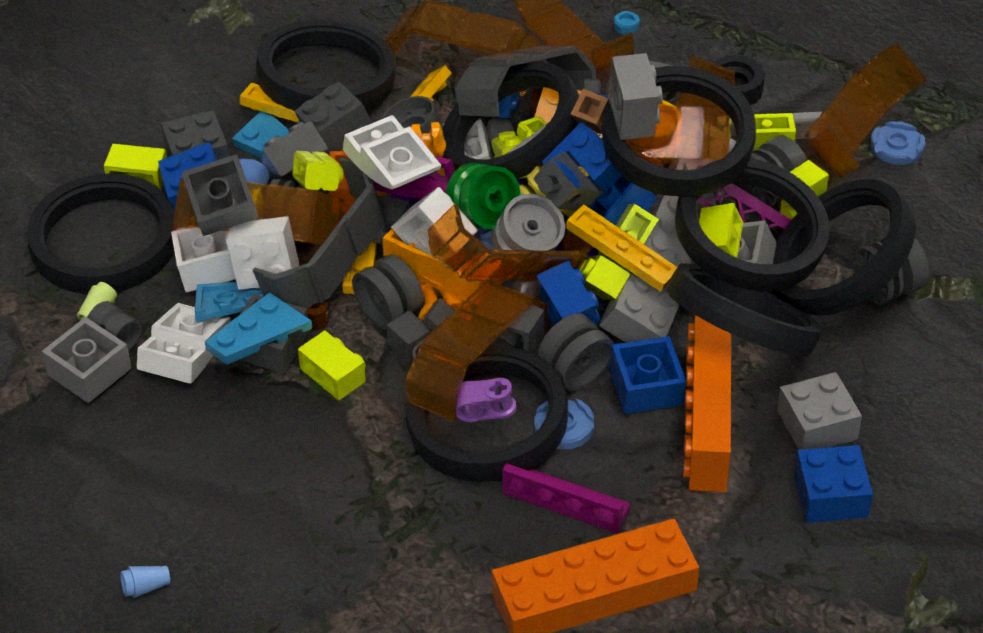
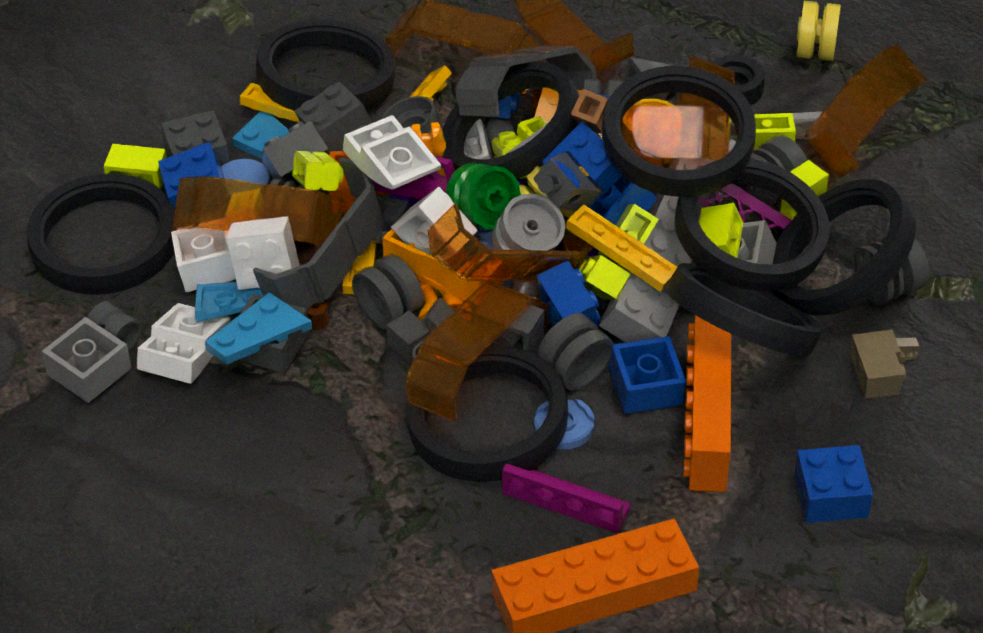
(96, 295): yellowish green cone -> none
(143, 579): light blue cone -> none
(220, 195): dark grey brick -> none
(332, 365): neon yellow brick -> none
(482, 400): medium lavender piece -> none
(626, 22): dark azure tile -> none
(634, 96): light grey brick -> none
(818, 31): none -> light yellow wheel
(819, 412): light grey brick -> none
(877, 361): none -> dark tan hinge
(897, 143): medium blue tile -> none

